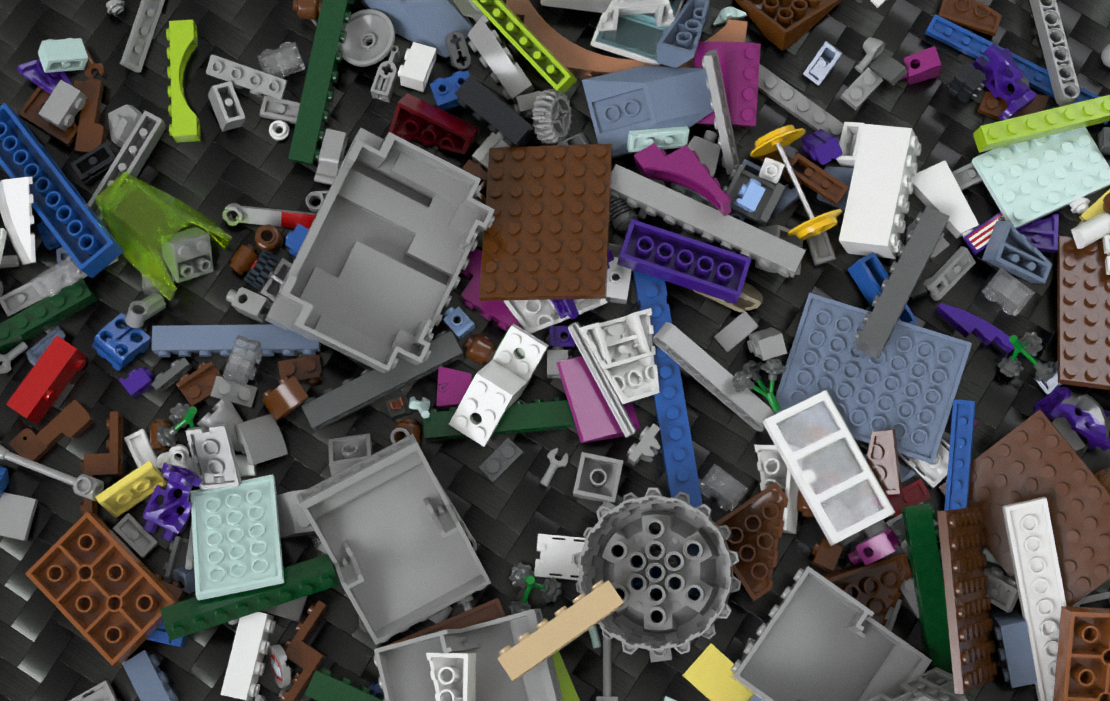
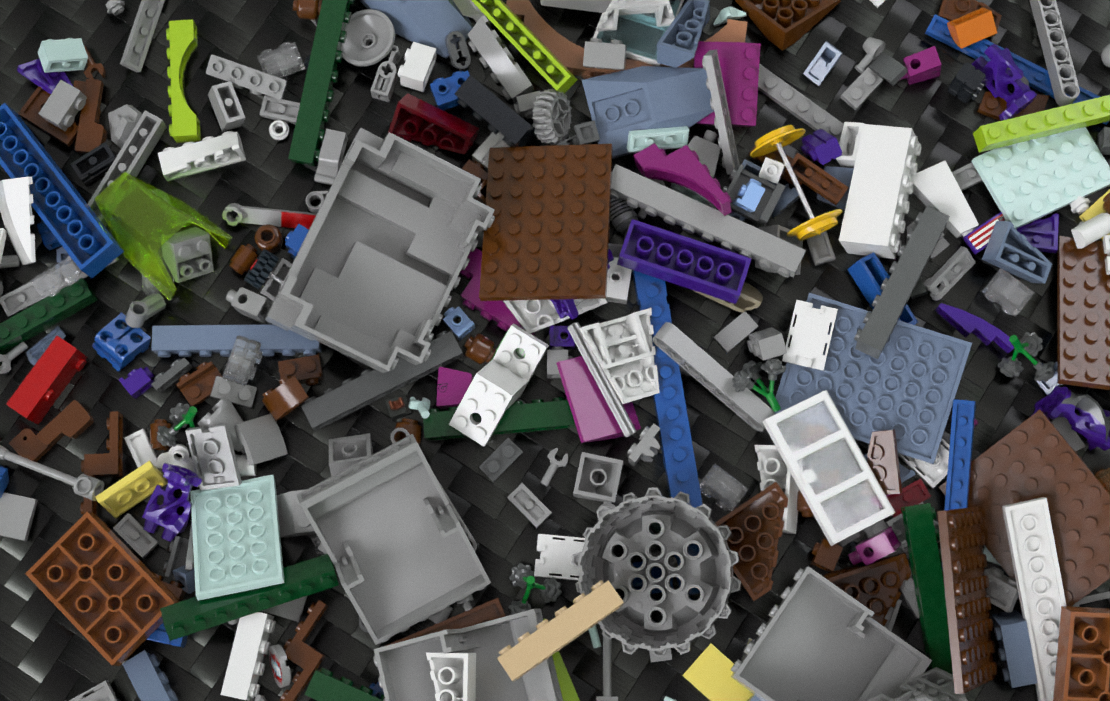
(201, 156): none -> white wedge
(529, 505): none -> light grey plate
(586, 133): none -> dark grey tile
(605, 55): none -> light grey brick
(810, 335): none -> white piece
(972, 27): none -> orange brick

